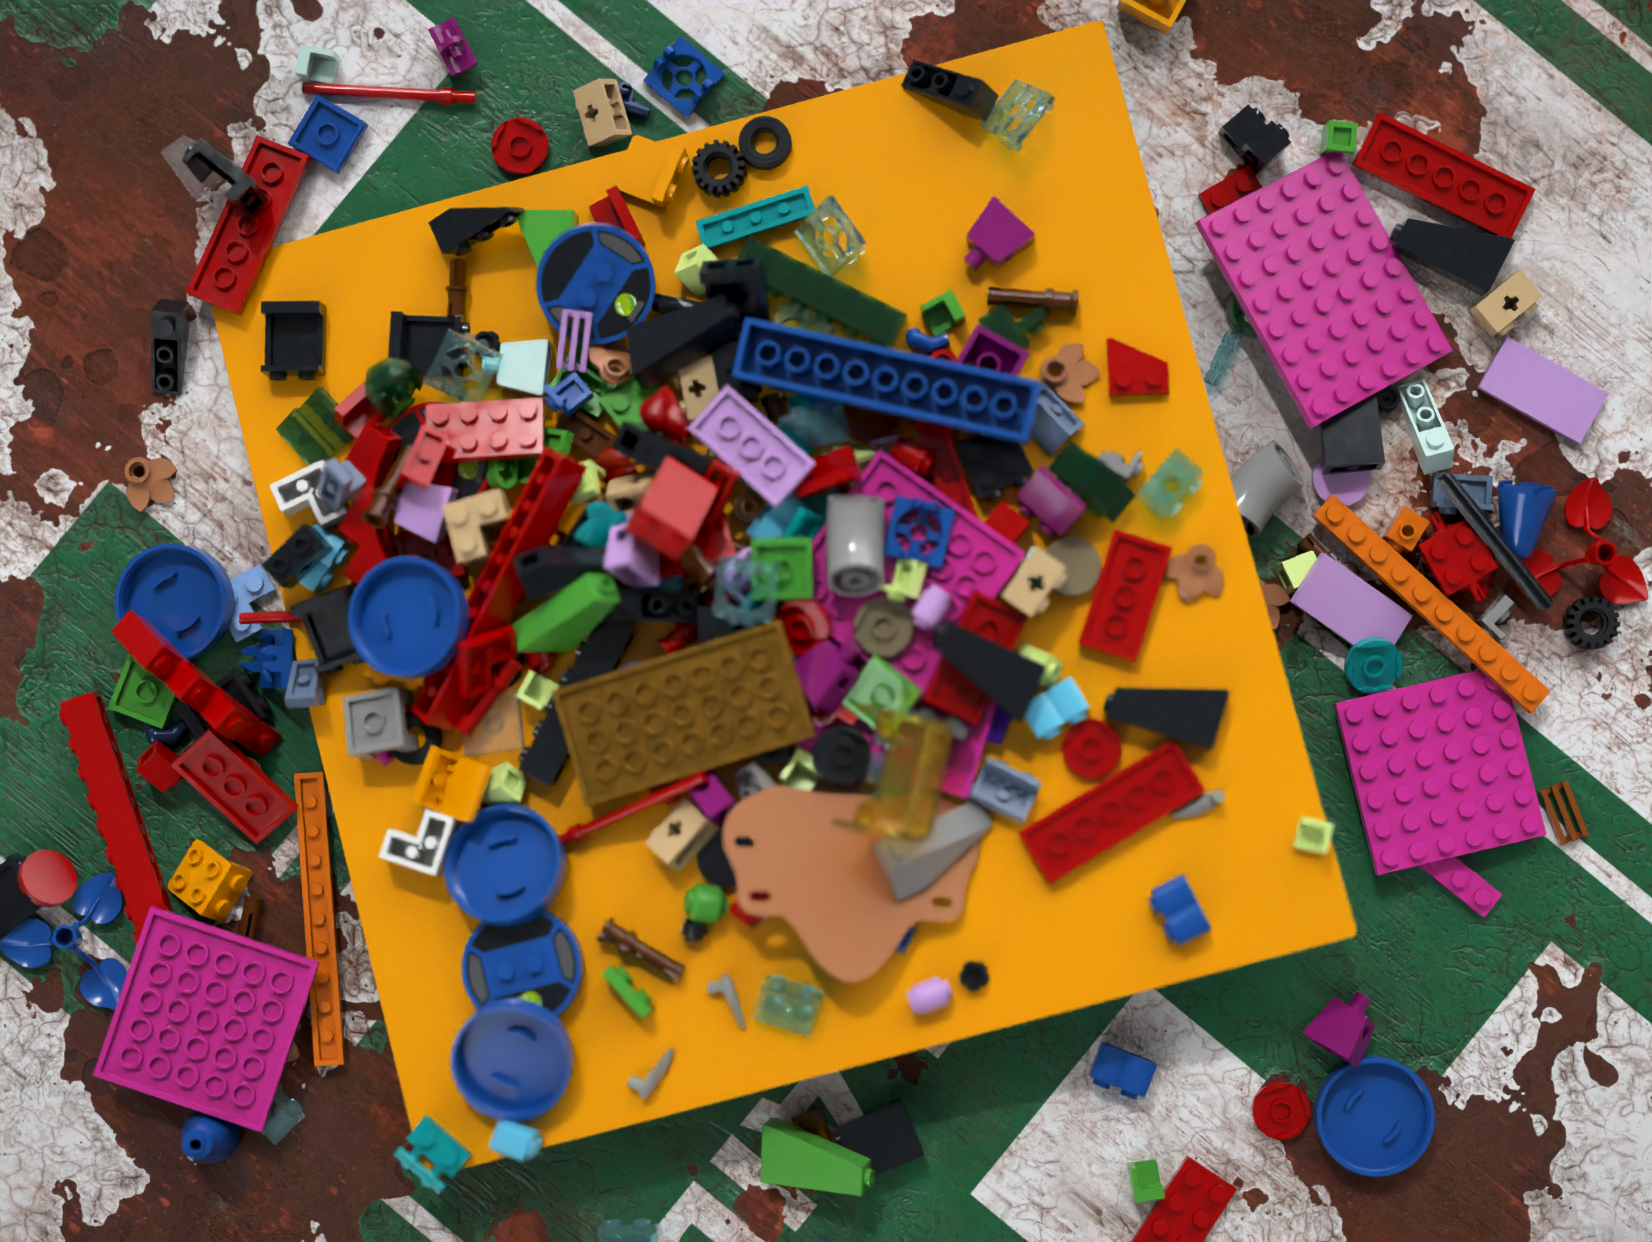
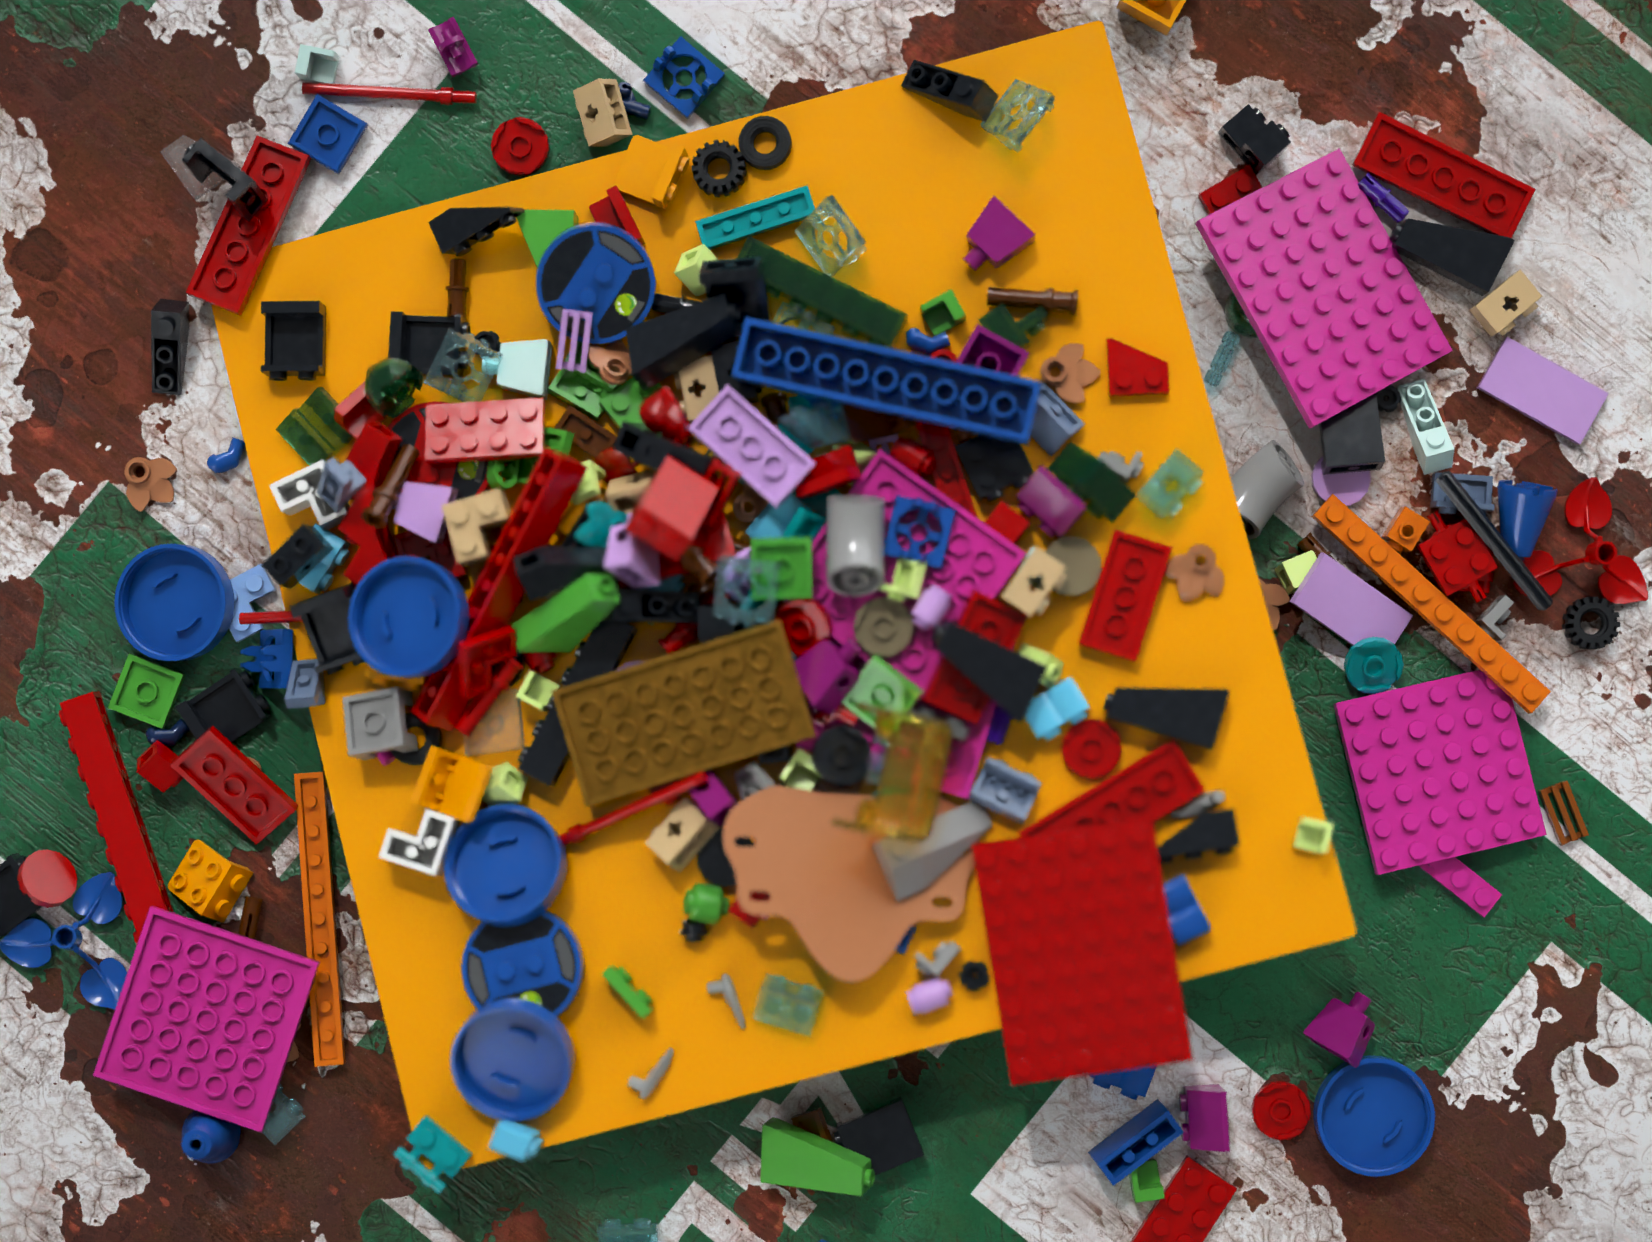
(193, 686): red arch -> none
(229, 459): none -> blue arm
(423, 458): panel -> none
(568, 395): blue bracket -> none
(627, 942): reddish brown pin -> none
(943, 955): none -> light grey bracket
(1082, 951): none -> red plate
(1135, 1142): none -> blue brick
(1205, 1117): none -> magenta slope
(1206, 832): none -> black slope
(1338, 137): bright green panel -> none
(1383, 198): none -> dark purple axle

